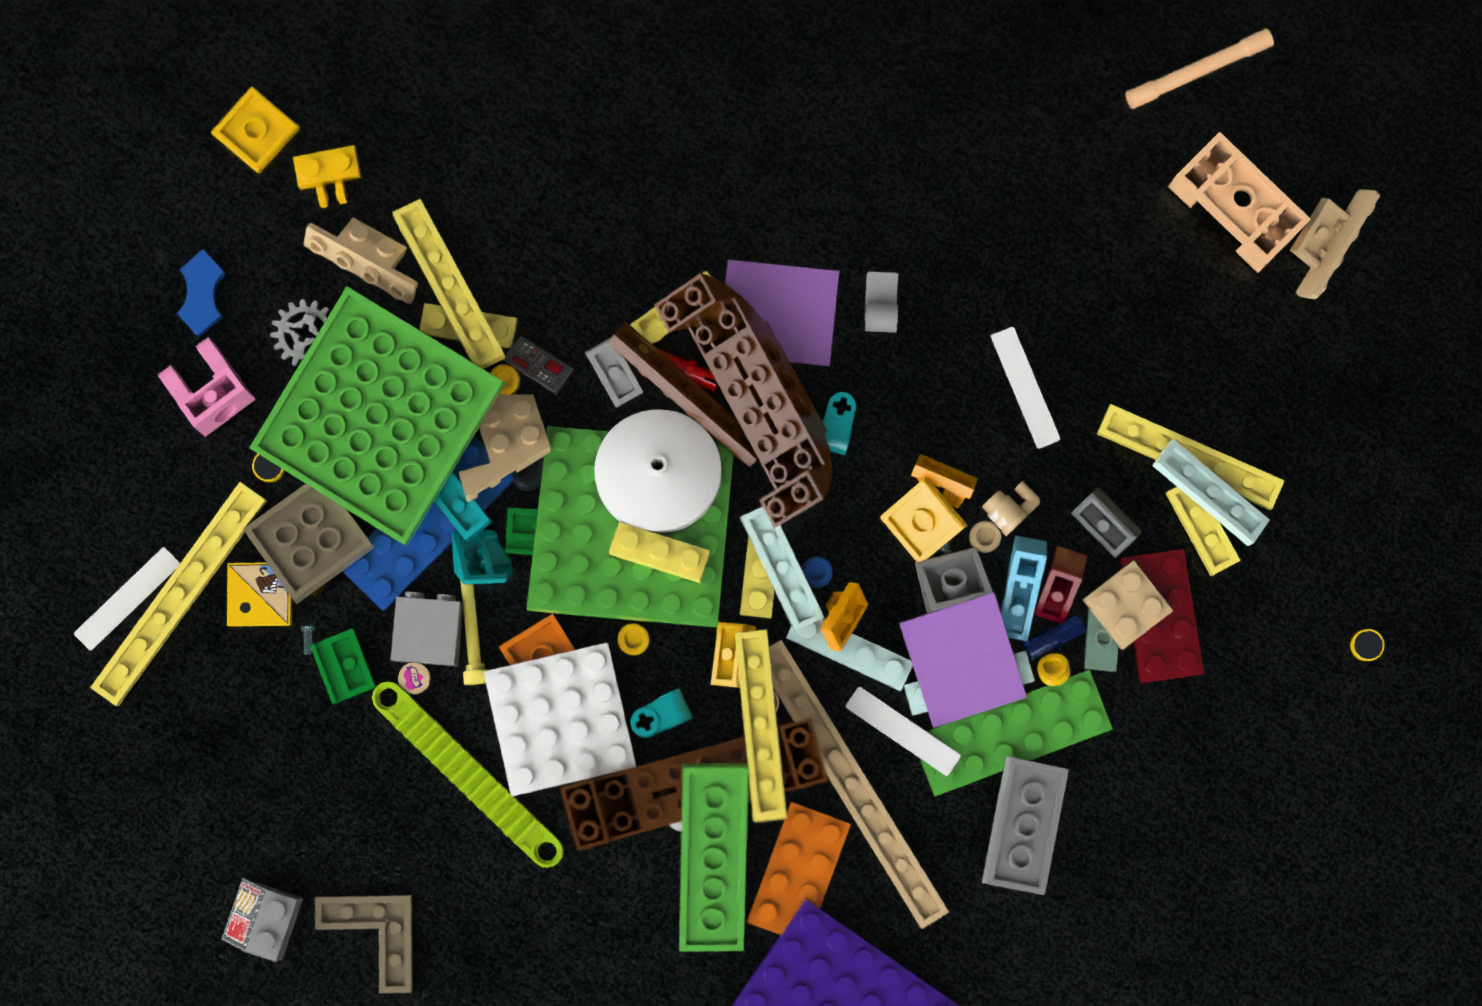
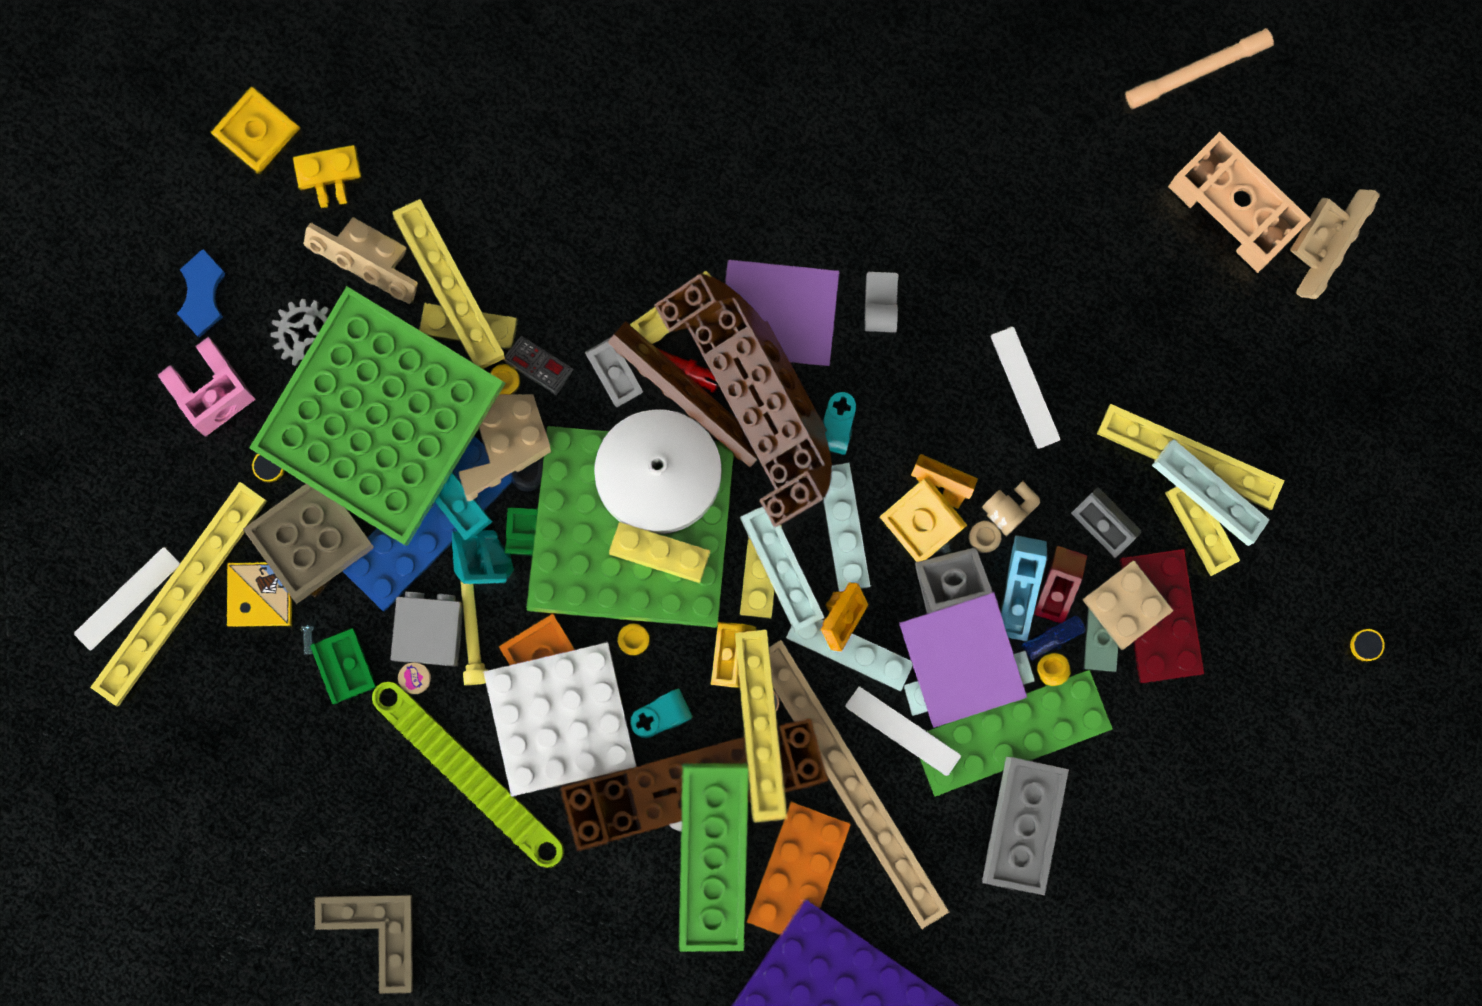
(262, 920): light grey slope -> none
(817, 571): blue plate -> none
(845, 530): none -> light aqua plate

